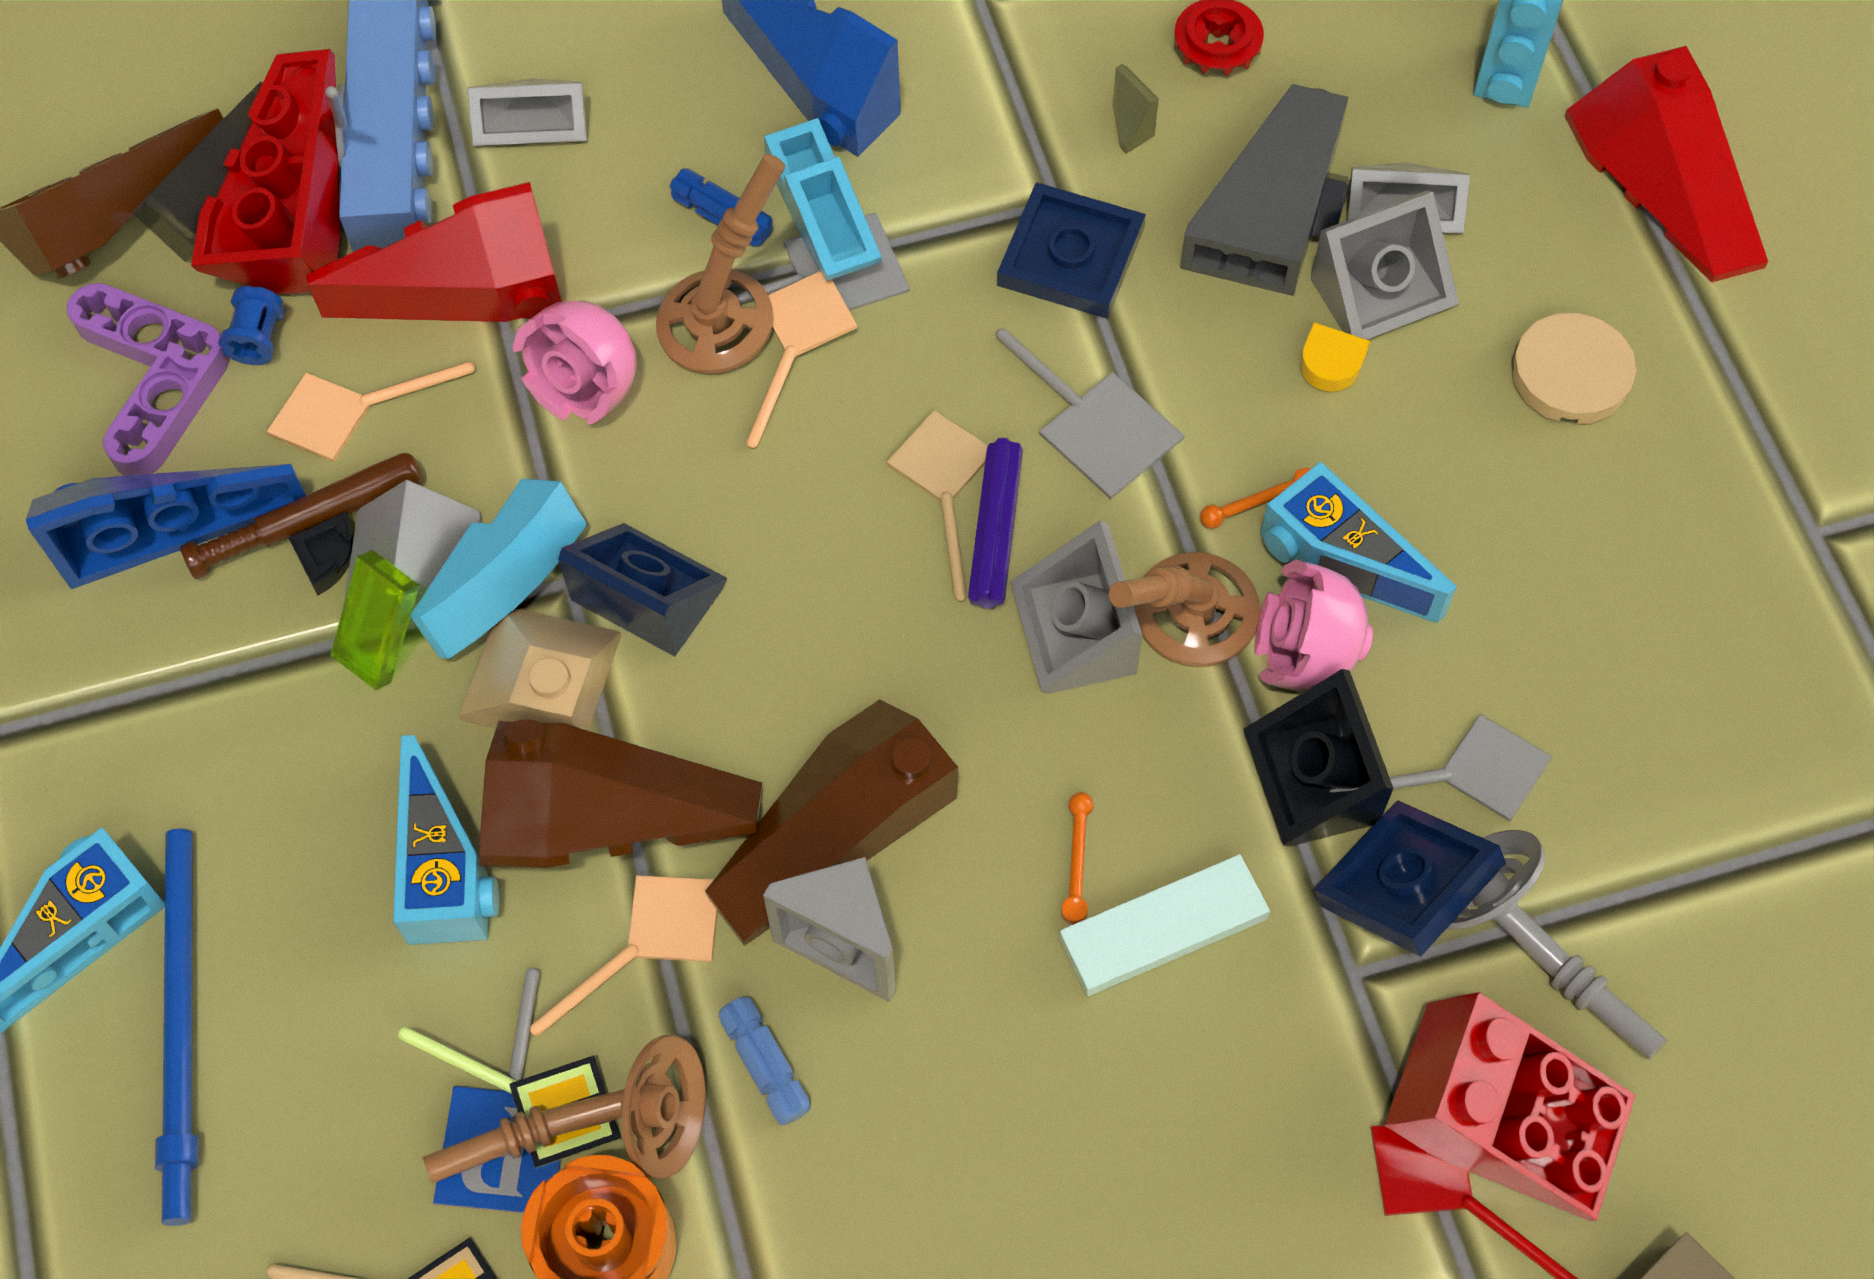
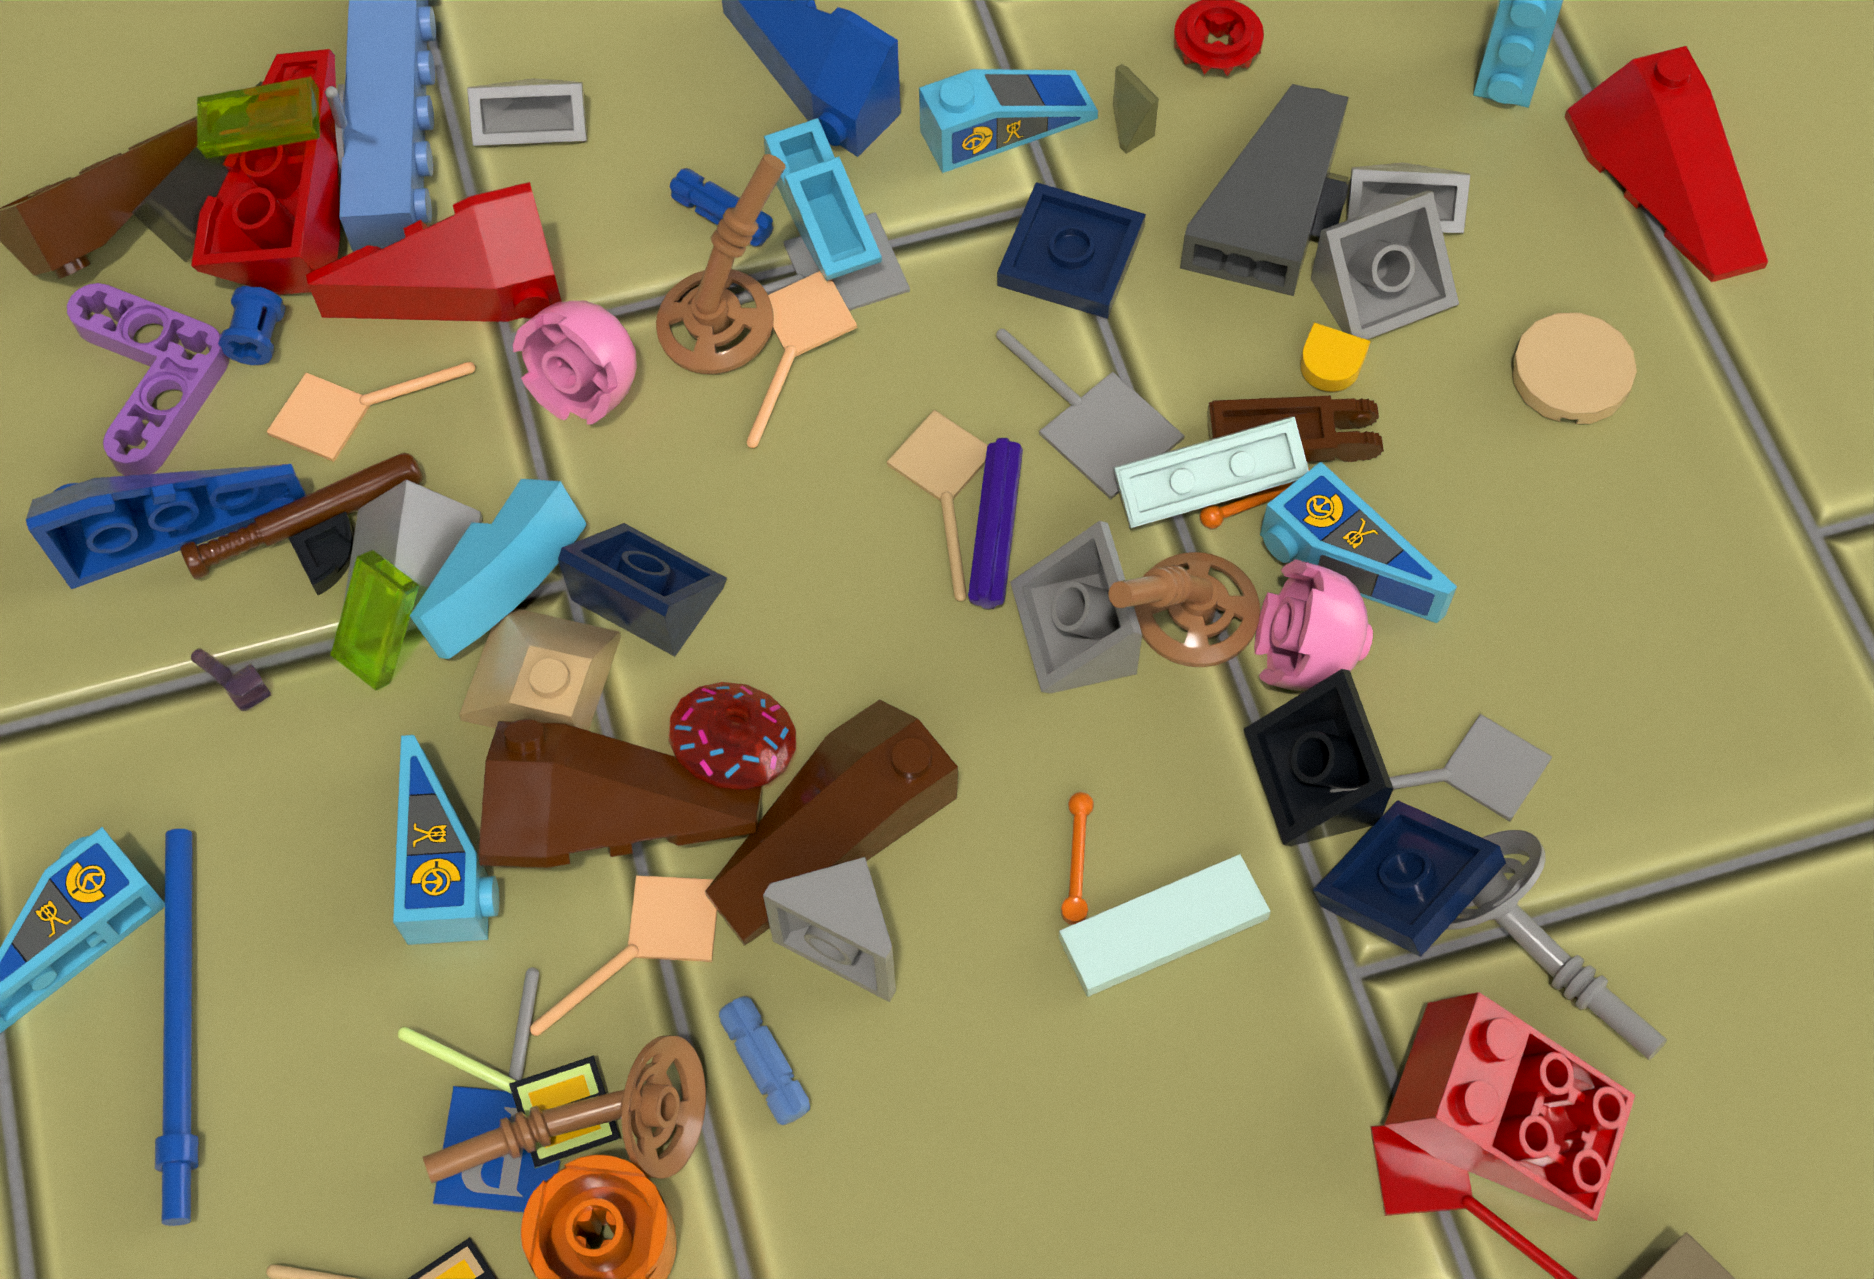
(243, 687): none -> clear purple hand
(258, 117): none -> clear neon green tile
(727, 752): none -> clear red dish
(998, 110): none -> slope
(1211, 472): none -> light aqua tile
(1315, 421): none -> reddish brown hinge

